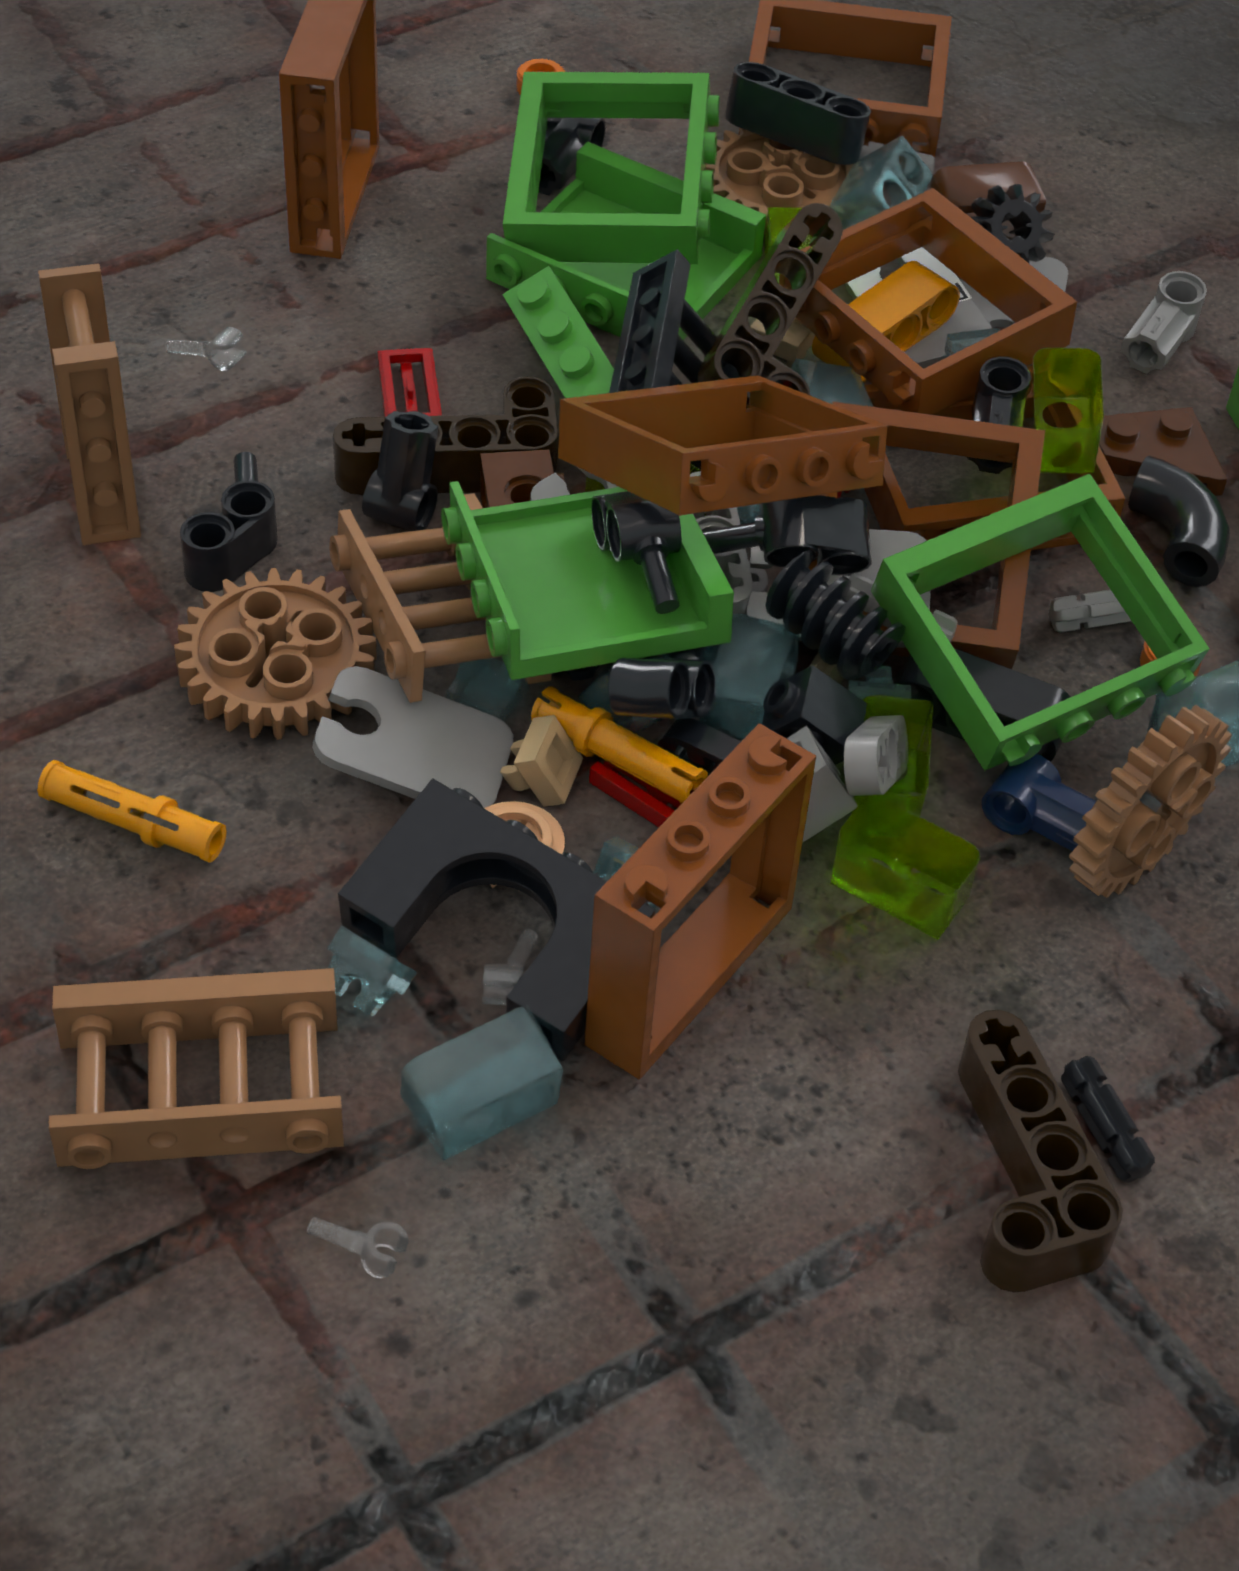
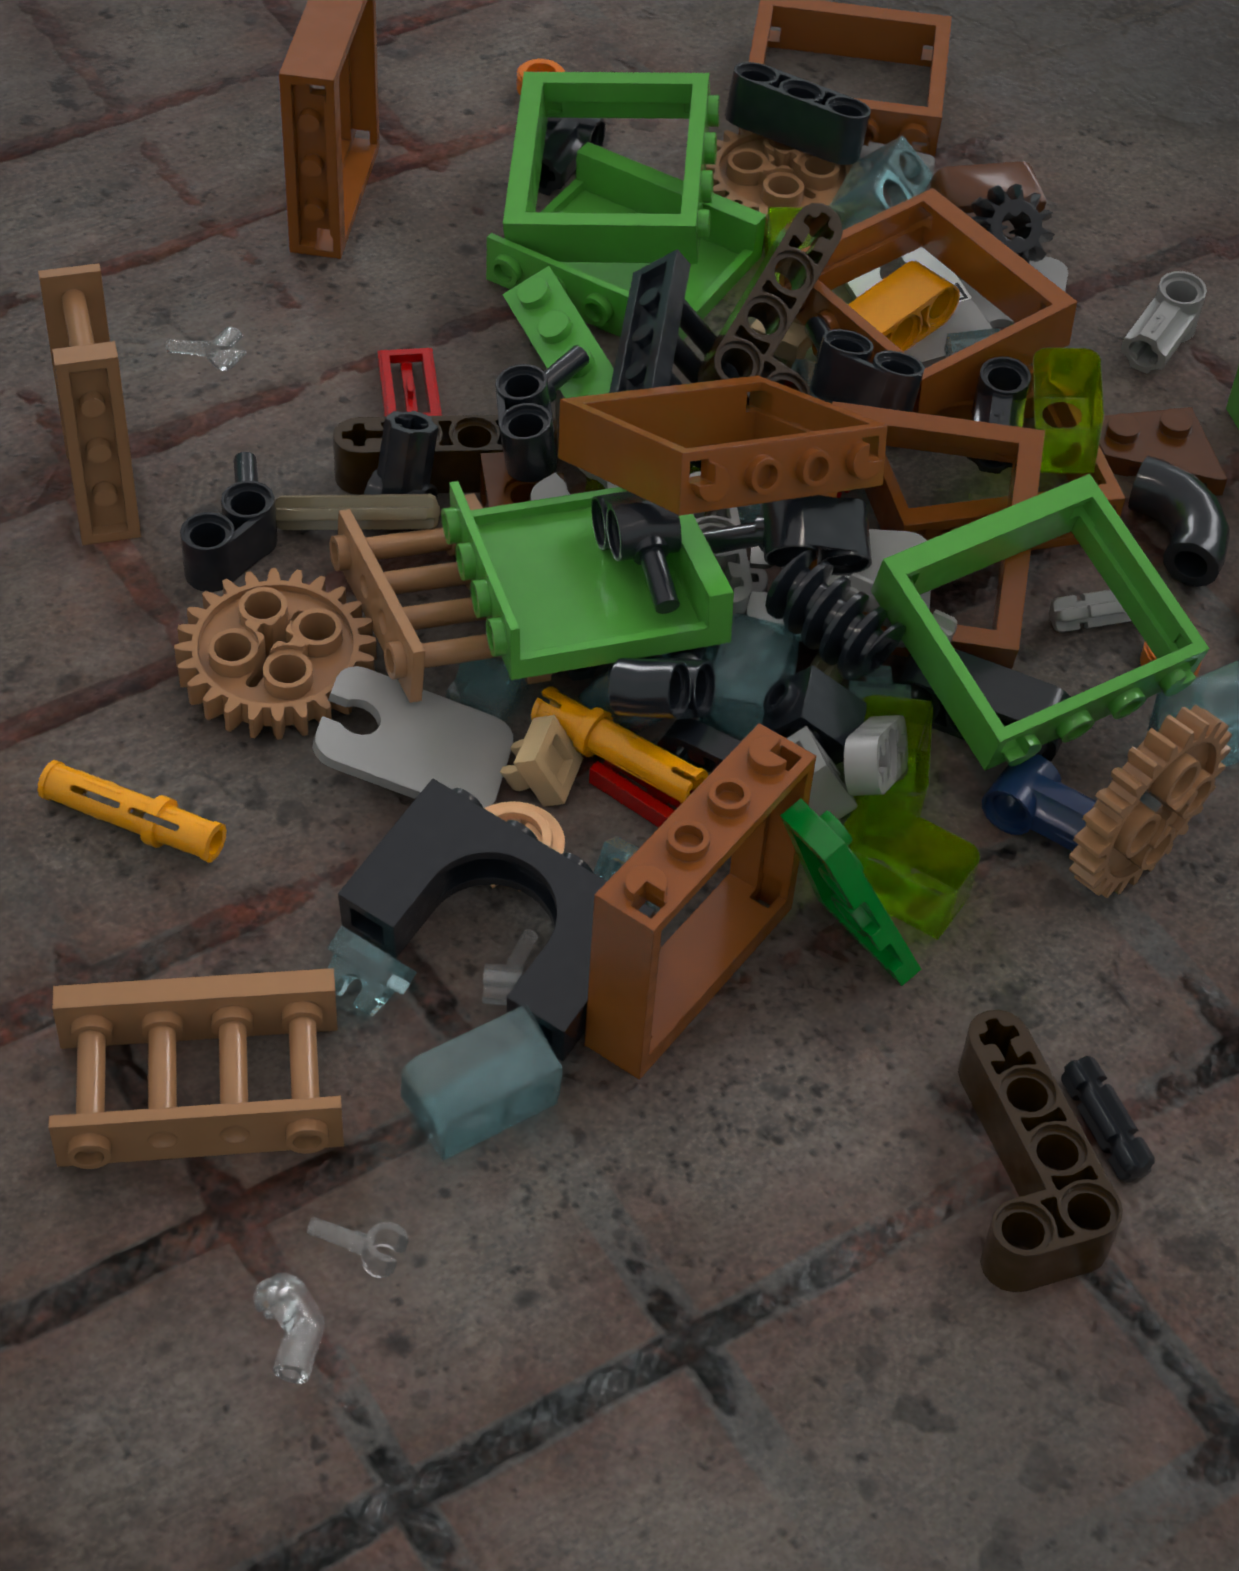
(302, 1321): none -> clear arm
(370, 511): none -> dark tan axle
(526, 414): none -> black beam
(844, 889): none -> green wing
(847, 376): none -> black beam

